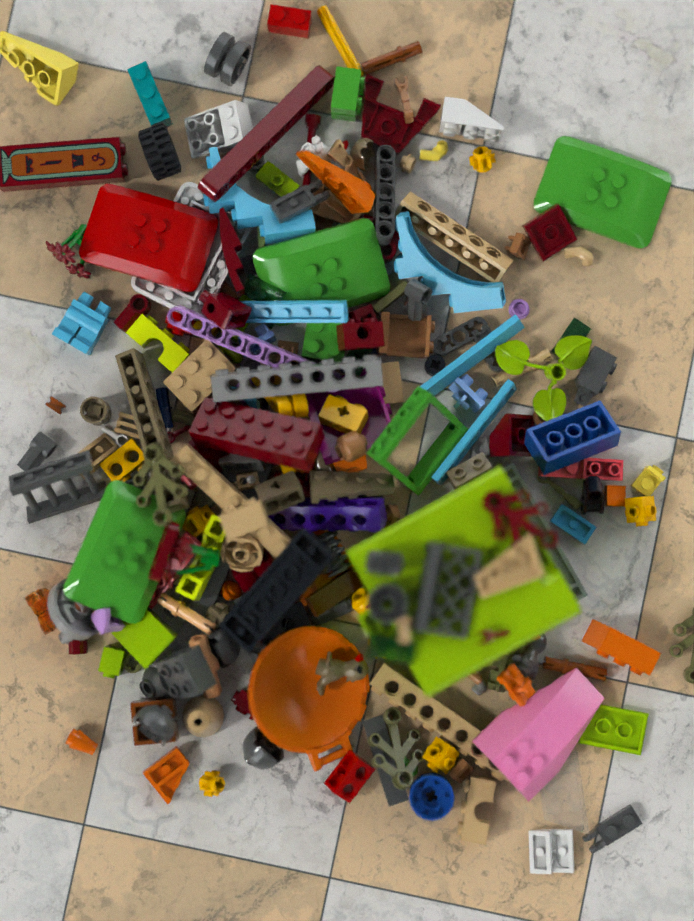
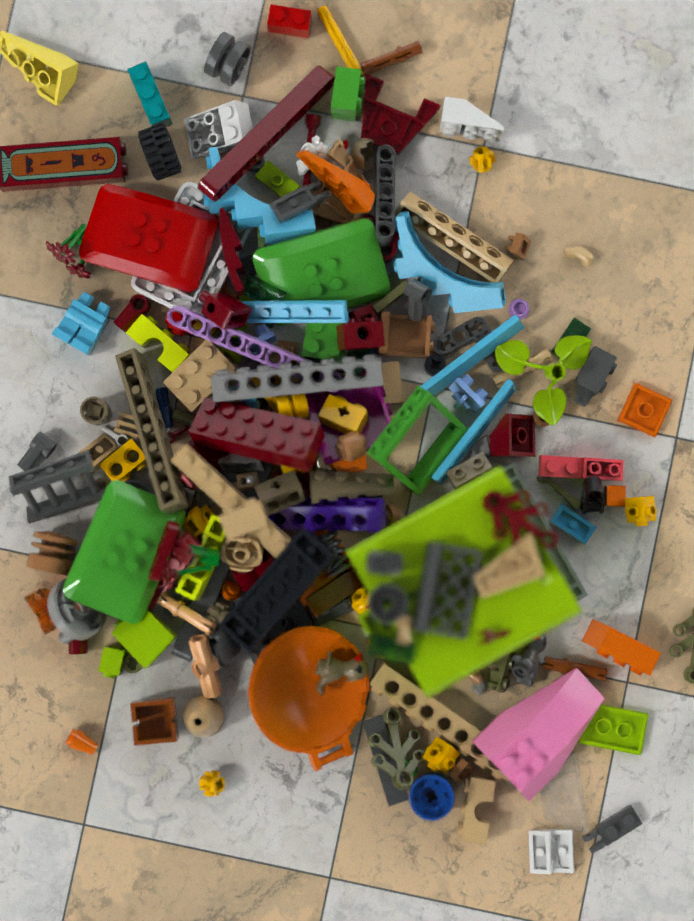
(51, 553): none -> medium nougat wheel
(55, 405): dark orange bush -> none
(105, 622): lavender tile -> none
(156, 723): dark grey cylinder -> none
(158, 482): olive plant -> none
(167, 773): orange wing -> none
(178, 675): dark grey brick -> none
(241, 701): dark red brick -> none
(260, 751): dark grey cylinder -> none
(349, 776): red brick -> none
(402, 89): medium nougat piece -> none
(407, 163): tan plate -> none
(436, 153): light yellow arm -> none
(516, 684): orange hips -> none
(549, 232): dark red tile -> none
(572, 437): blue brick -> none
(603, 191): bright green wedge -> none
(644, 410): none -> orange tile
(648, 480): light yellow bracket -> none

